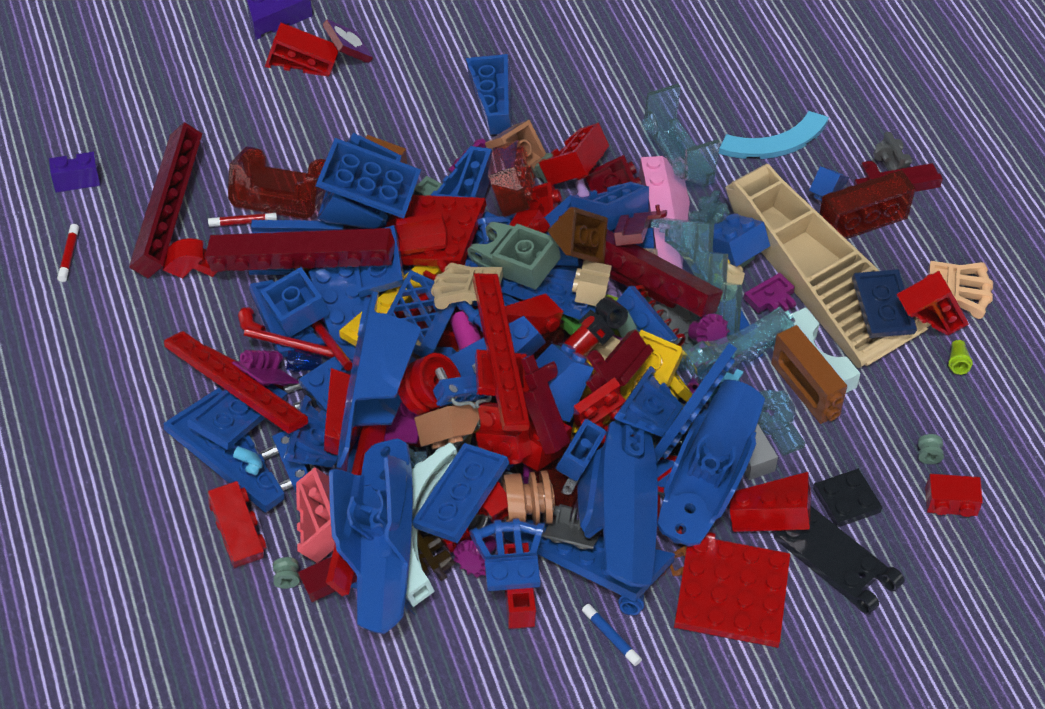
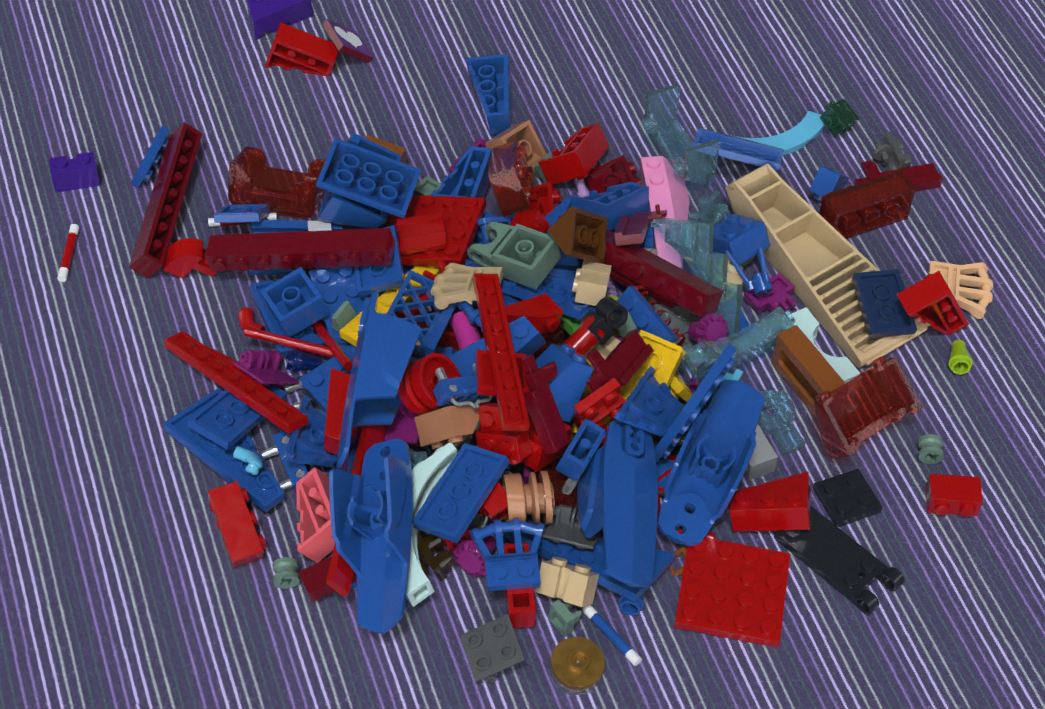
(151, 157): none -> blue plate
(242, 213): none -> blue tile
(318, 226): none -> white sticker
(343, 316): none -> sand green slope
(492, 648): none -> dark grey hinge
(562, 618): none -> sand green tile
(567, 582): none -> tan brick
(576, 665): none -> pearl gold piece
(741, 149): none -> blue fence
(760, 281): none -> blue plant
(838, 117): none -> clear green brick
(864, 406): none -> clear red windscreen

